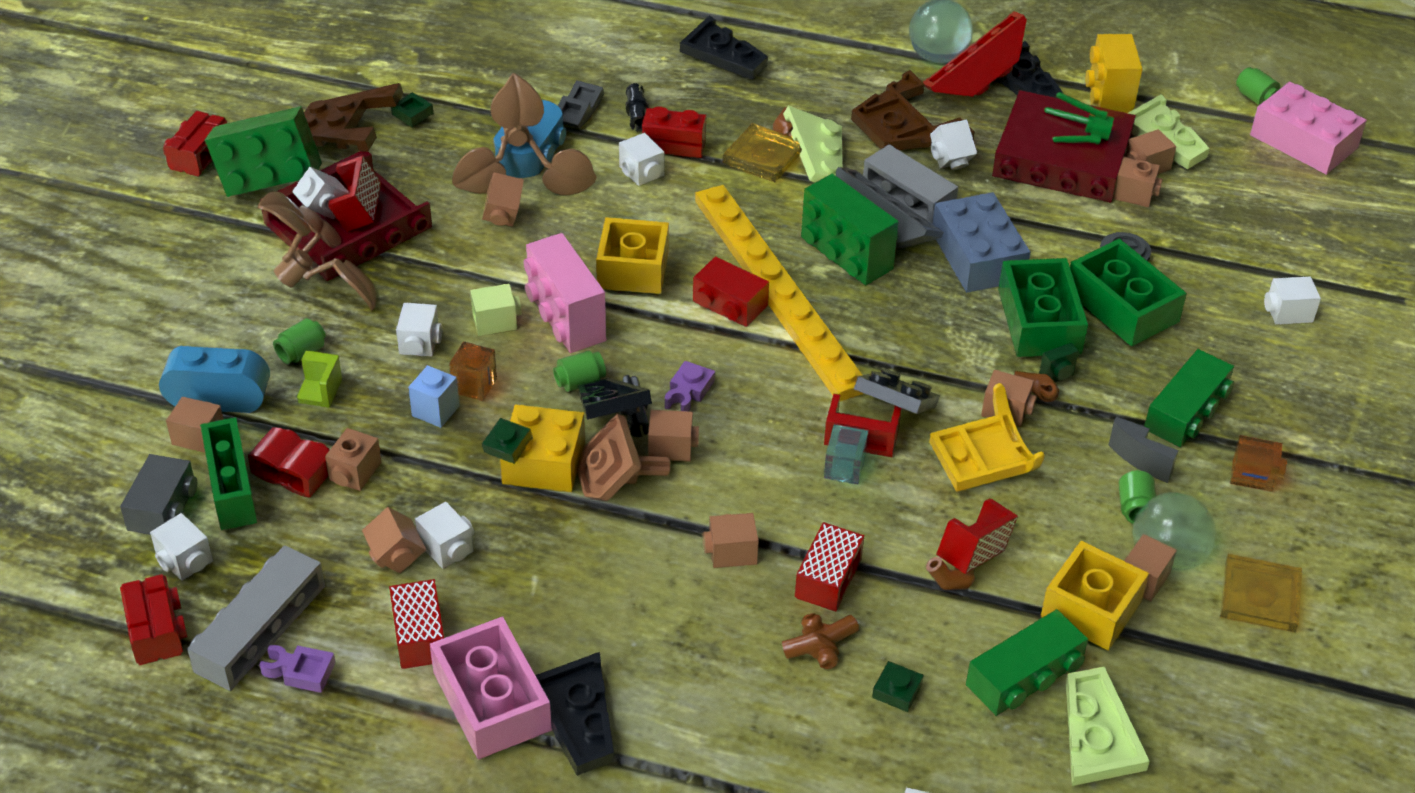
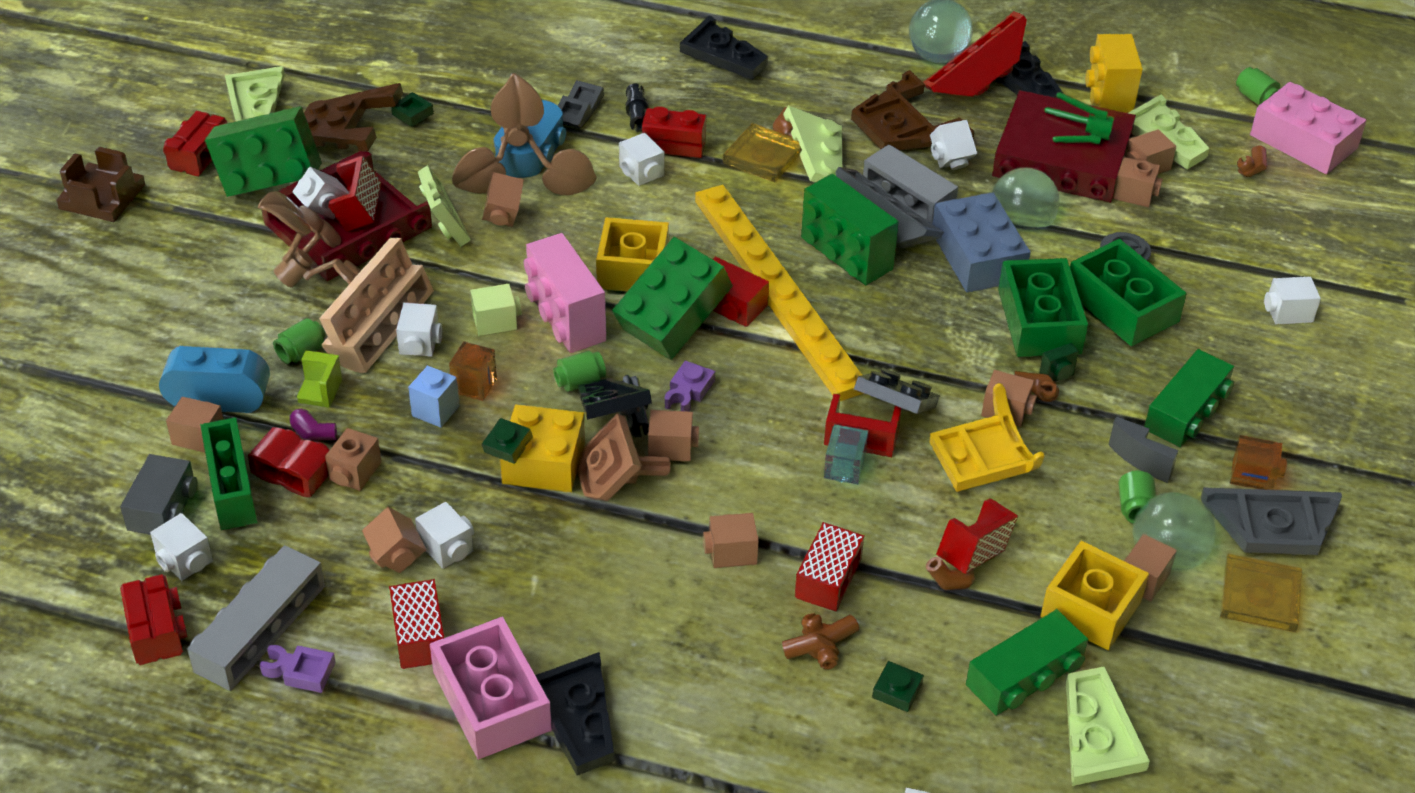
(99, 188): none -> reddish brown panel
(254, 92): none -> yellowish green wing
(309, 428): none -> magenta arm
(368, 310): none -> light nougat brick
(442, 206): none -> yellowish green wing
(672, 298): none -> green brick
(1028, 198): none -> clear light blue piece
(1255, 163): none -> dark orange arm
(1274, 518): none -> dark grey wing

